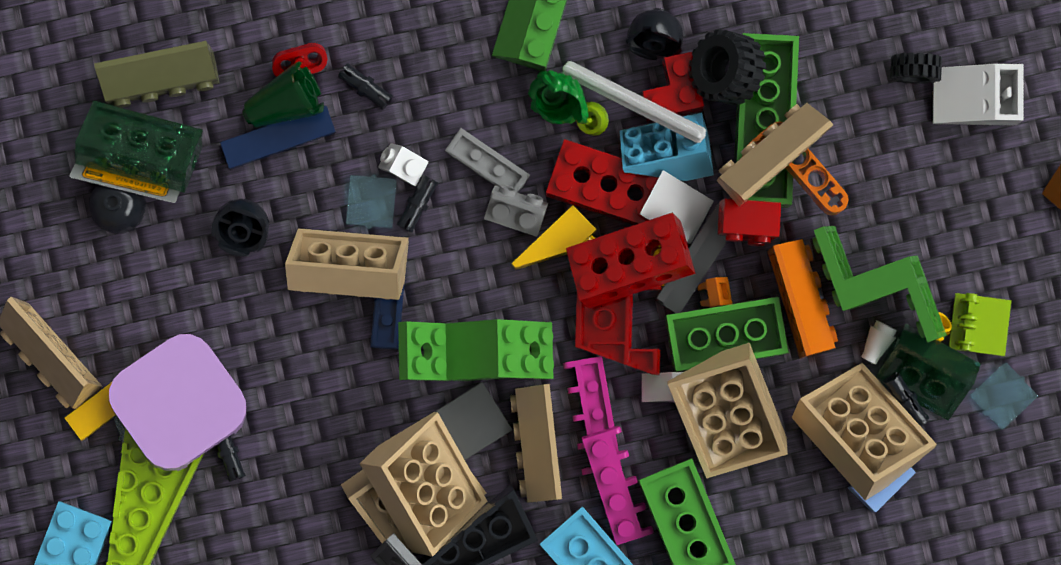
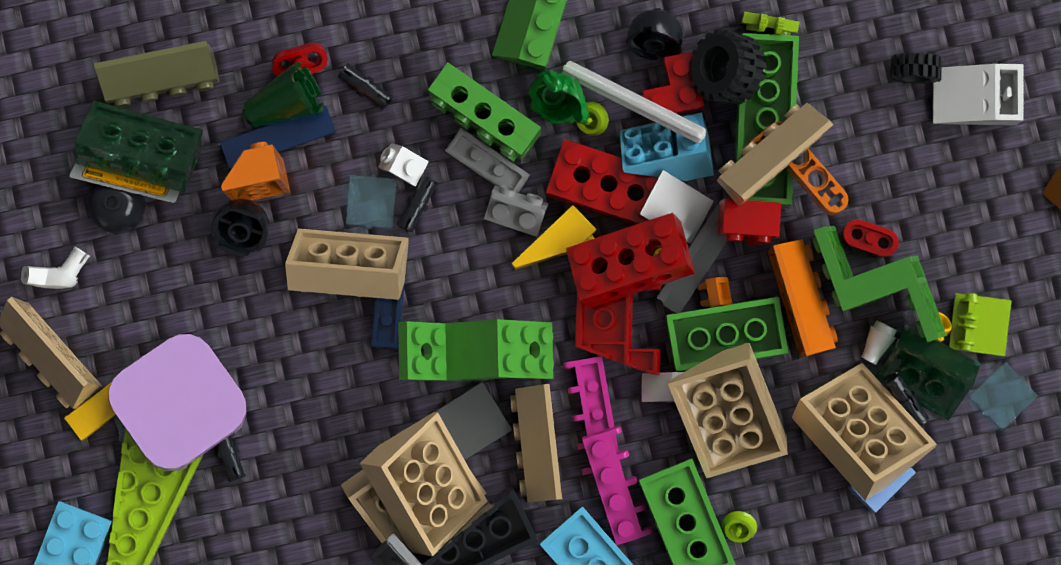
(55, 277): none -> white arm
(257, 174): none -> orange slope
(453, 83): none -> bright green brick
(739, 526): none -> lime hat
(759, 22): none -> lime hinge
(869, 238): none -> red plate

